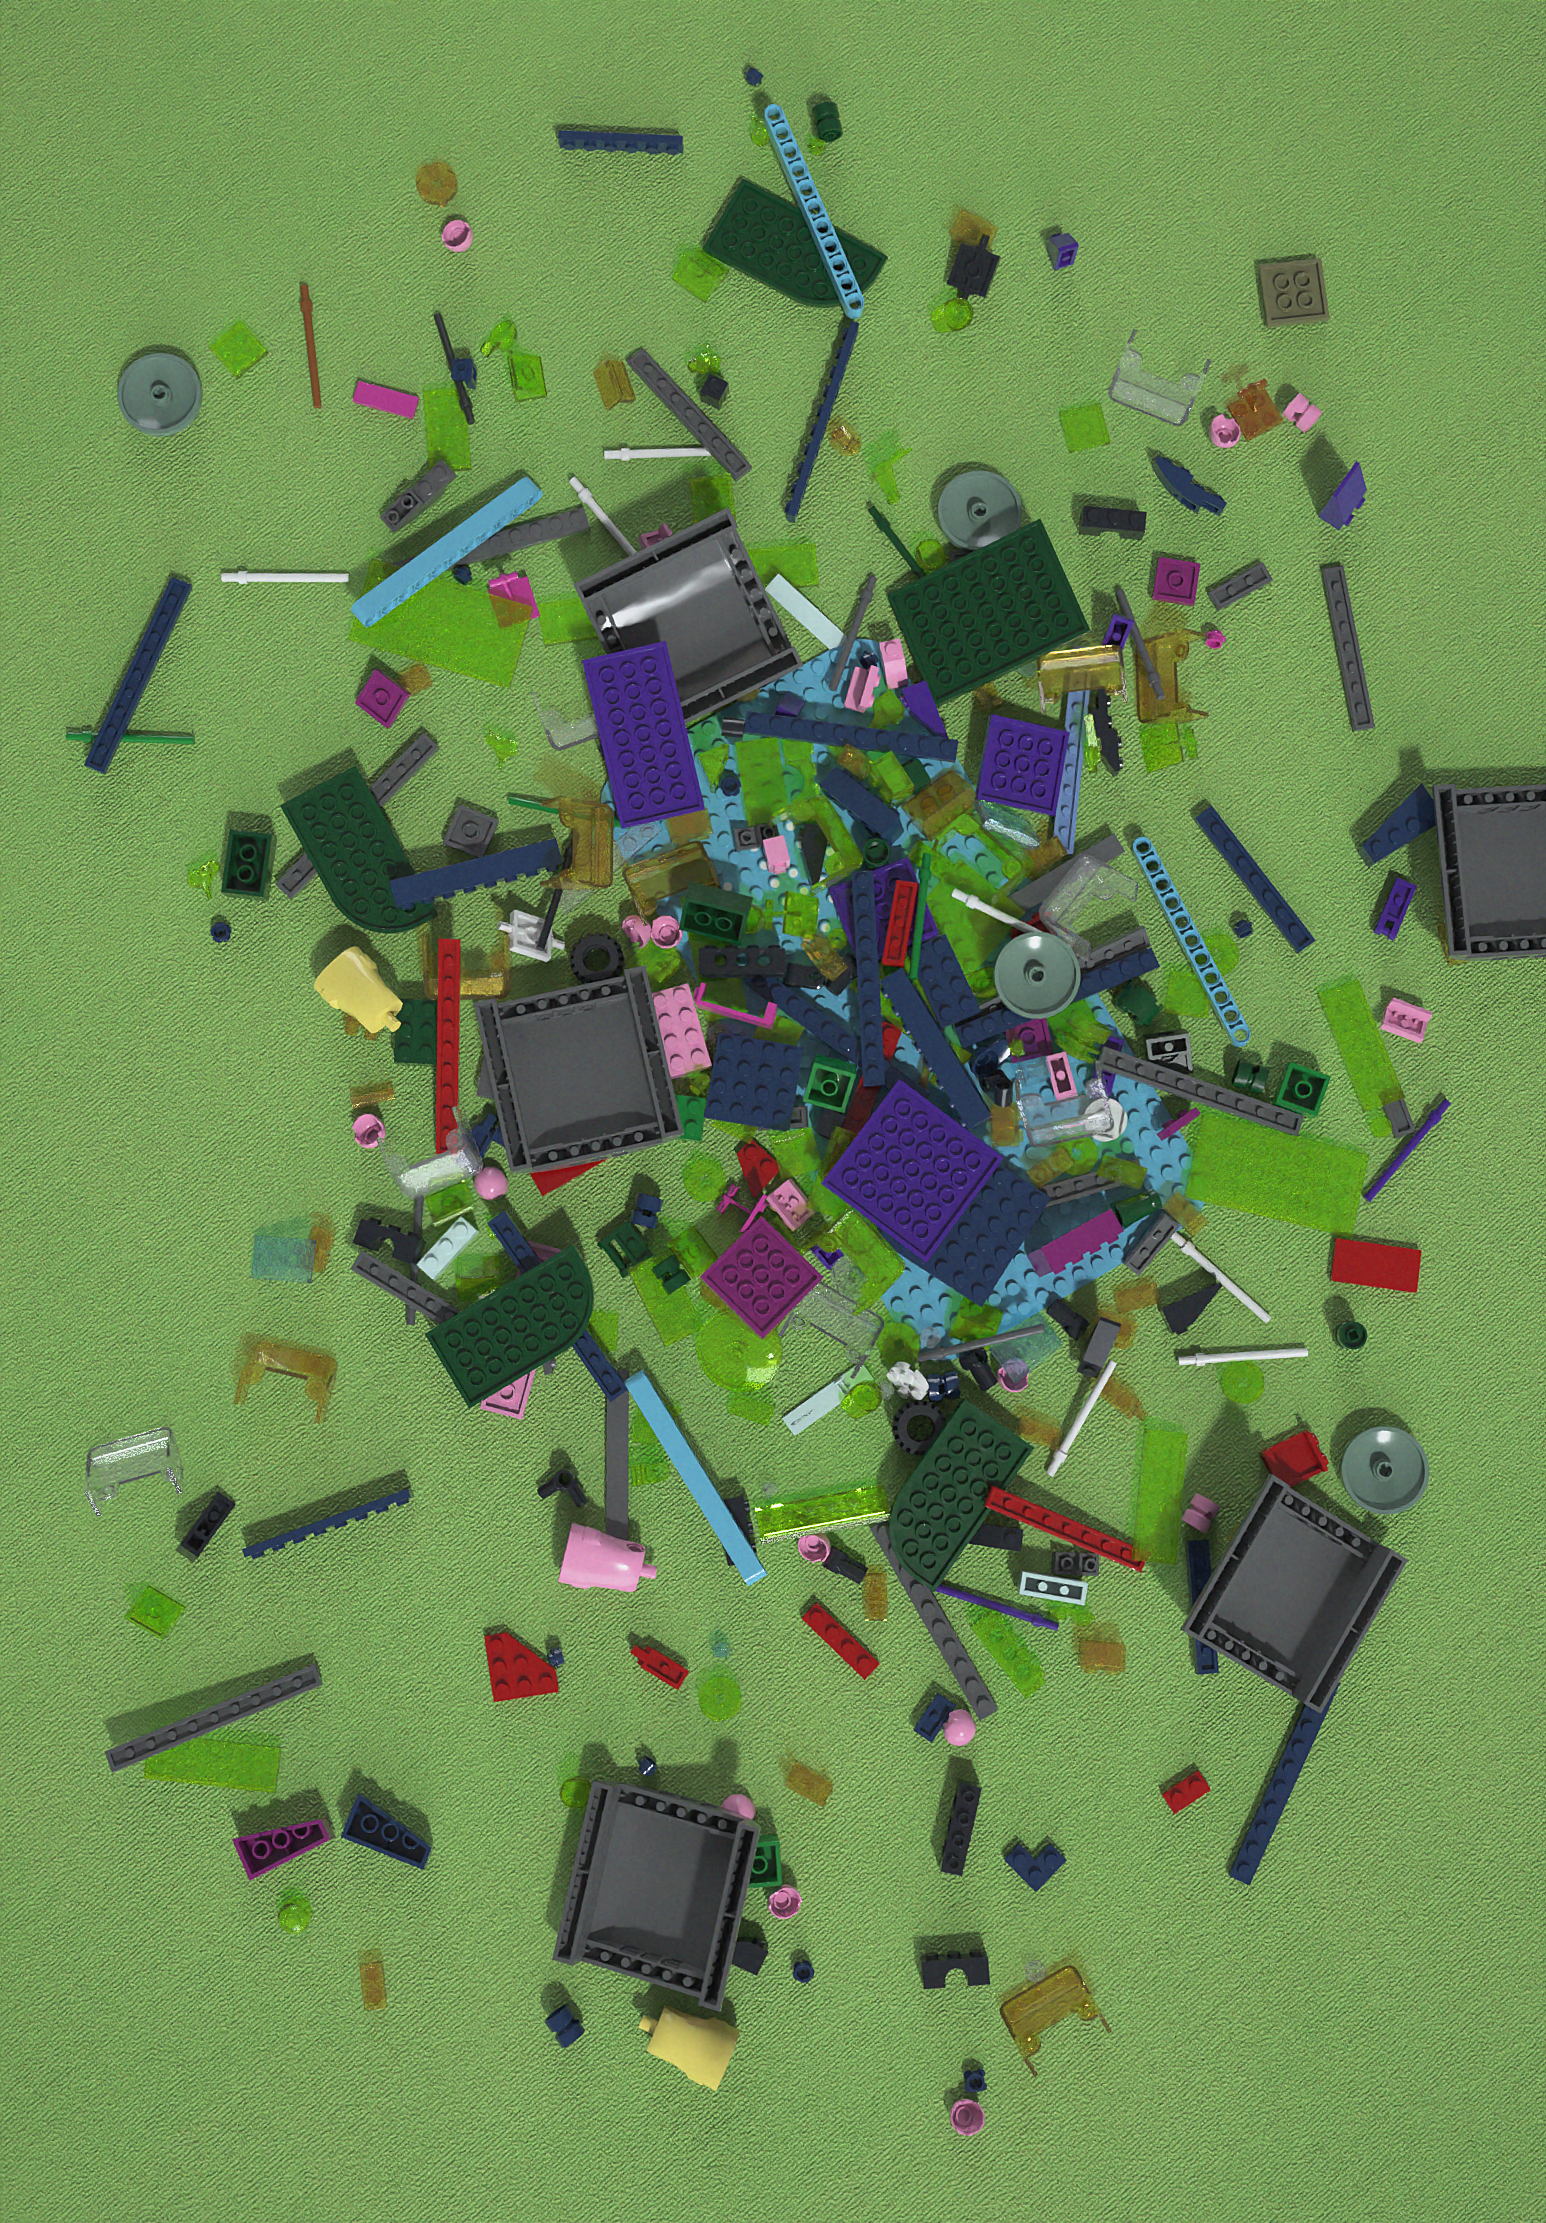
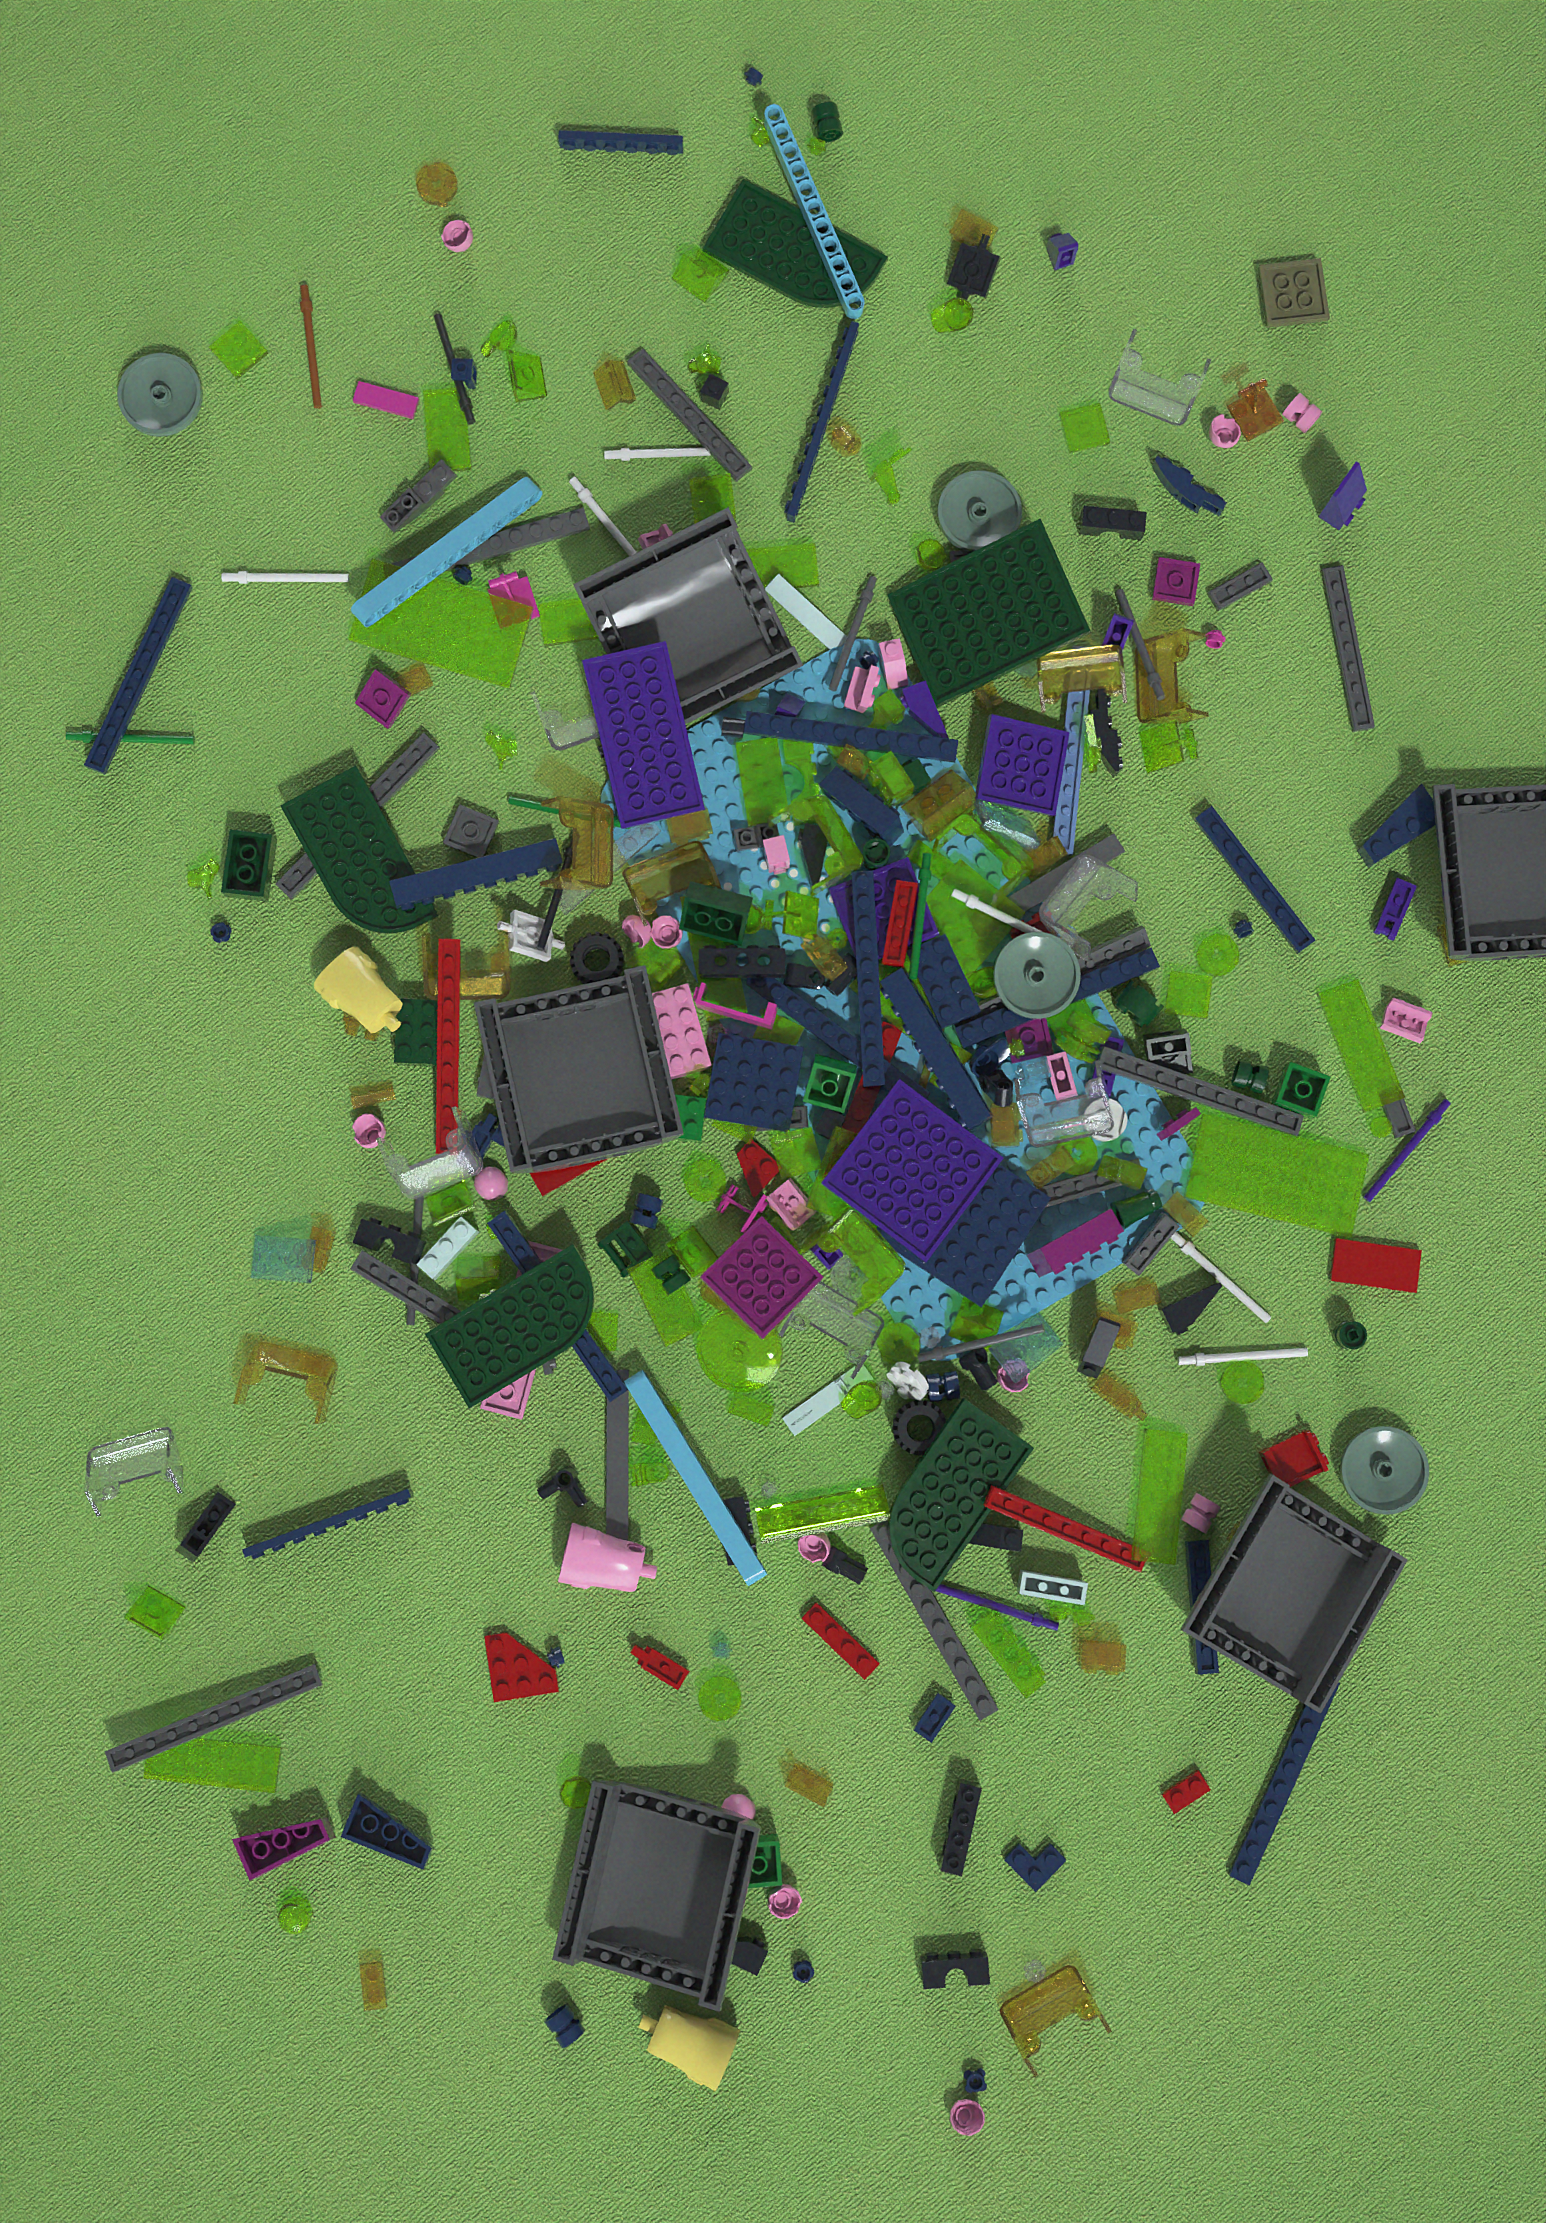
(647, 1766): dark blue plate -> none
(713, 764): clear neon green slope -> none
(730, 780): dark blue plate -> none
(876, 1597): clear yellow slope -> none
(884, 526): dark green bar -> none
(959, 1728): bright pink hair -> none
(1039, 1432): clear yellow plate -> none
(1060, 1454): white bar -> none
(1071, 1321): black piece -> none
(1075, 1563): dark grey slope -> none
(1190, 930): medium azure beam -> none

